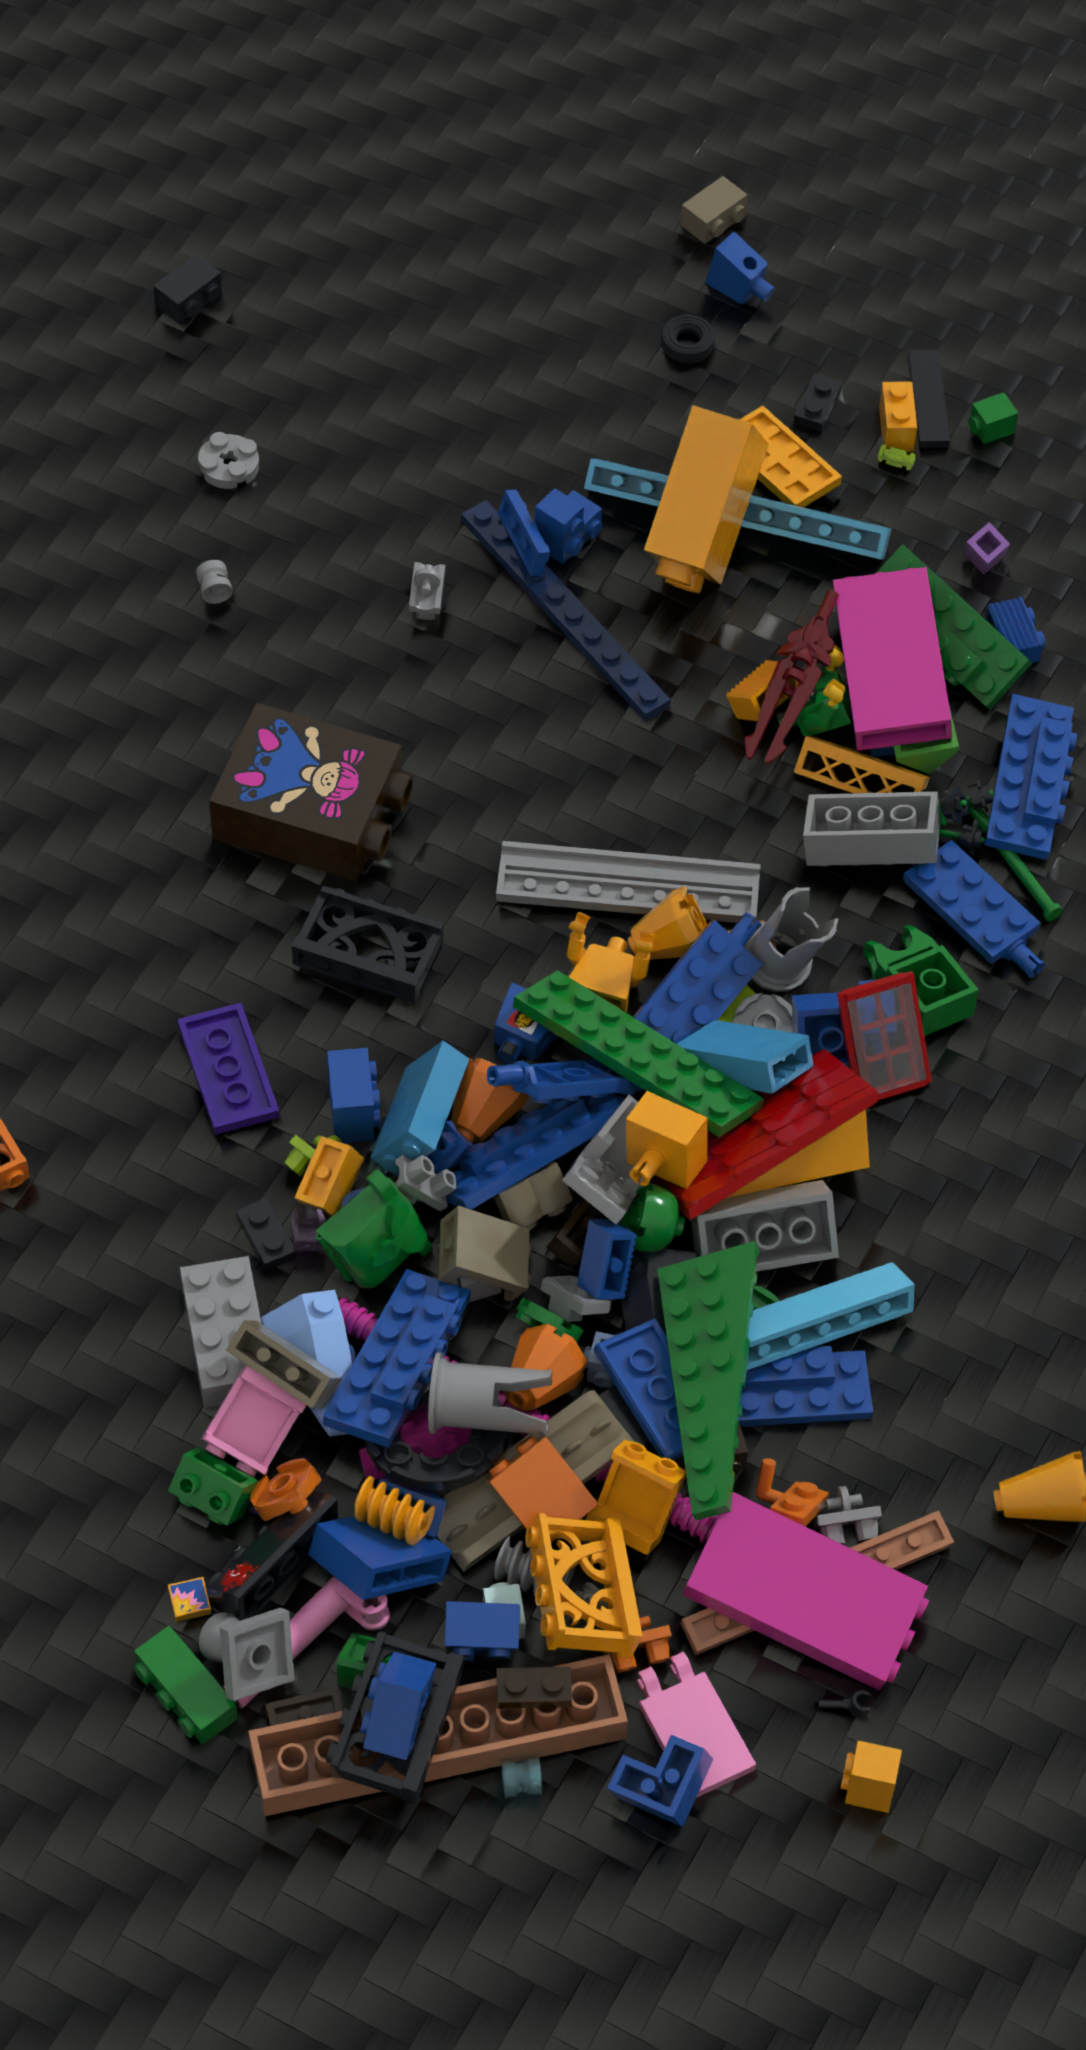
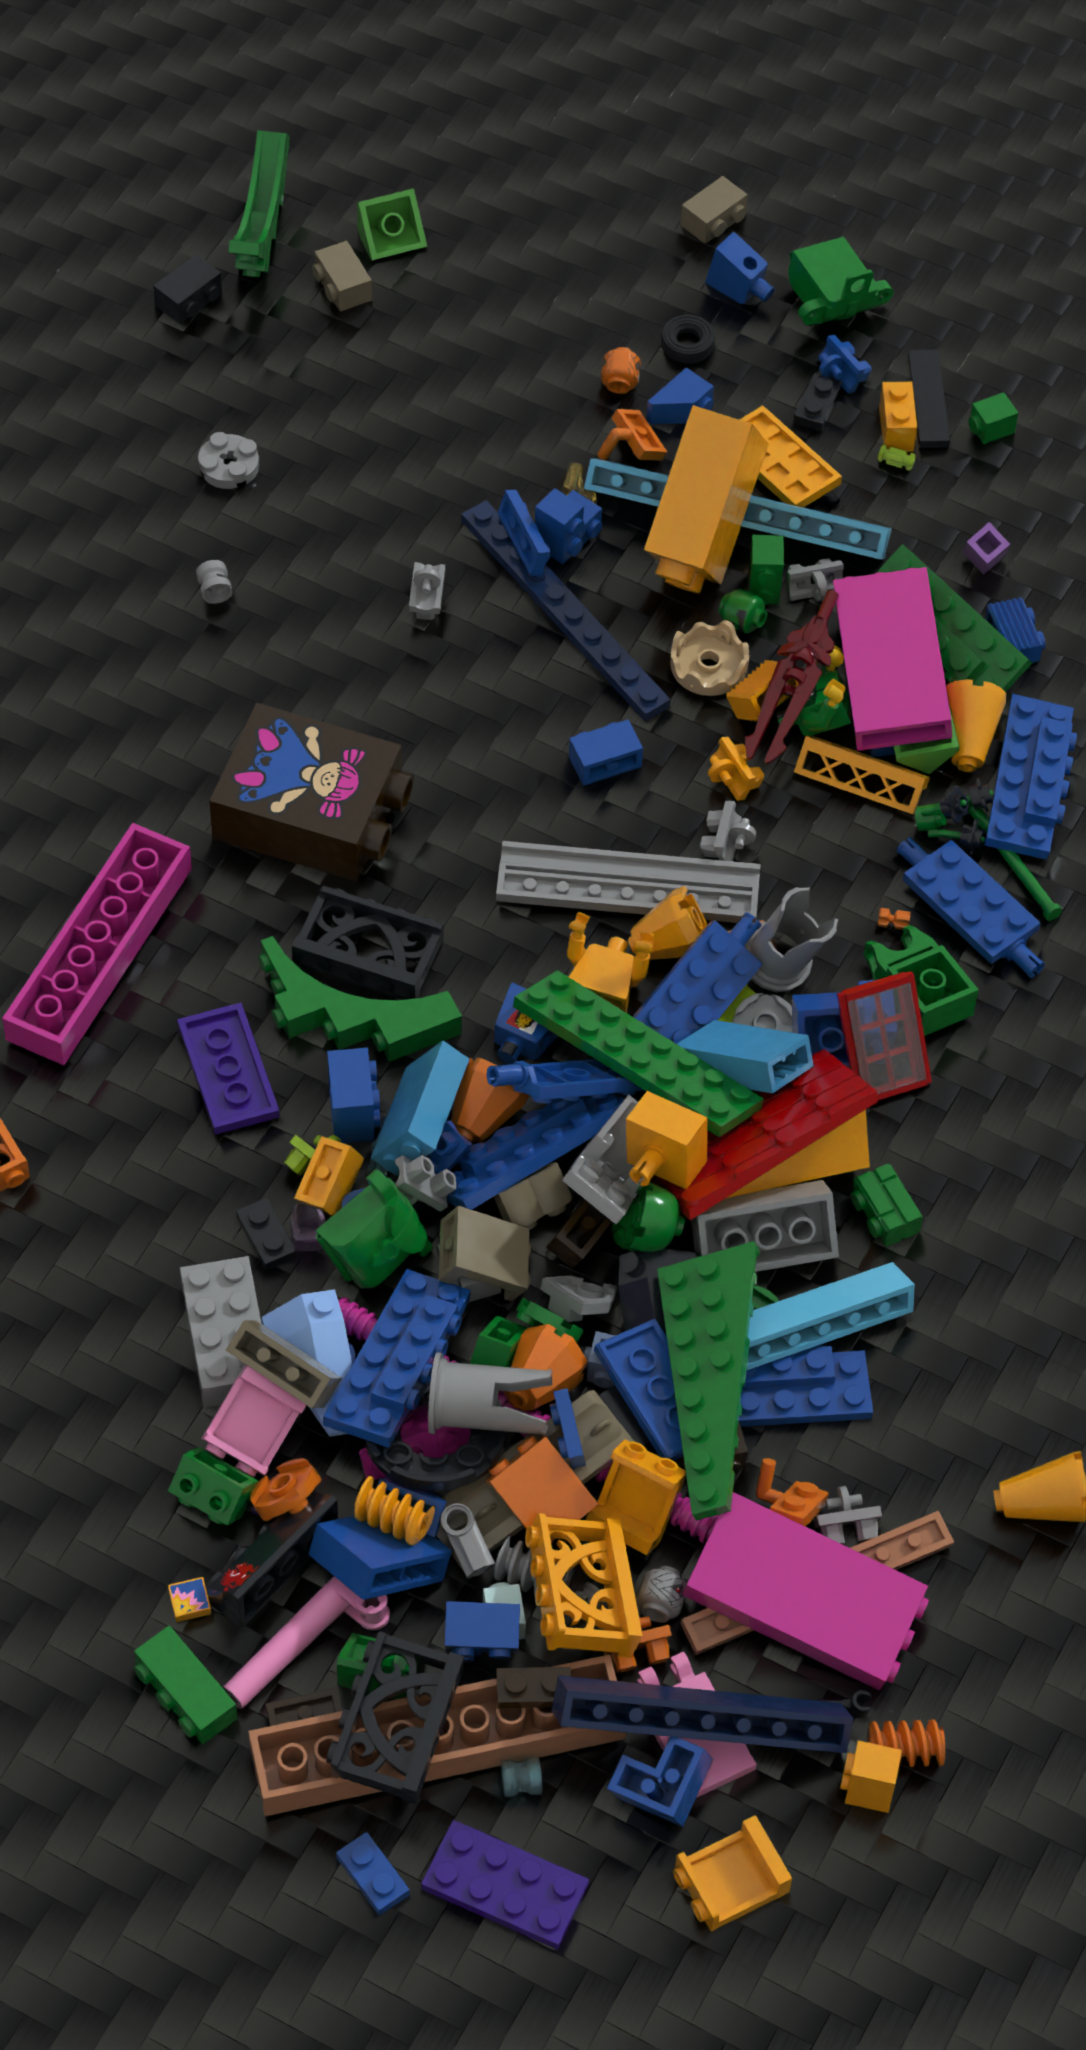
(97, 944): none -> dark pink brick
(253, 1651): light grey plant -> none
(264, 197): none -> green arch
(342, 276): none -> dark tan brick
(348, 1019): none -> green arch
(373, 1873): none -> blue plate
(390, 224): none -> bright green slope
(397, 1706): blue brick -> none
(468, 1542): none -> light grey piece
(497, 1343): none -> green brick
(505, 1884): none -> dark purple plate
(563, 1414): none -> blue plate
(574, 482): none -> clear yellow arm
(605, 752): none -> blue brick
(606, 1259): blue brick -> none
(620, 370): none -> orange head
(638, 434): none -> orange plate
(661, 1594): none -> light grey head
(676, 399): none -> blue slope
(701, 1714): none -> dark blue brick
(713, 643): none -> tan plate
(731, 767): none -> light orange hips
(731, 833): none -> light grey hips
(733, 1875): none -> light orange panel
(743, 610): none -> green head
(766, 567): none -> green brick
(822, 573): none -> light grey hips
(834, 282): none -> green piece
(839, 362): none -> blue hips
(872, 828): light grey brick -> none
(886, 1204): none -> green brick
(899, 920): none -> orange piece
(912, 1742): none -> orange piece
(975, 719): none -> light orange cone

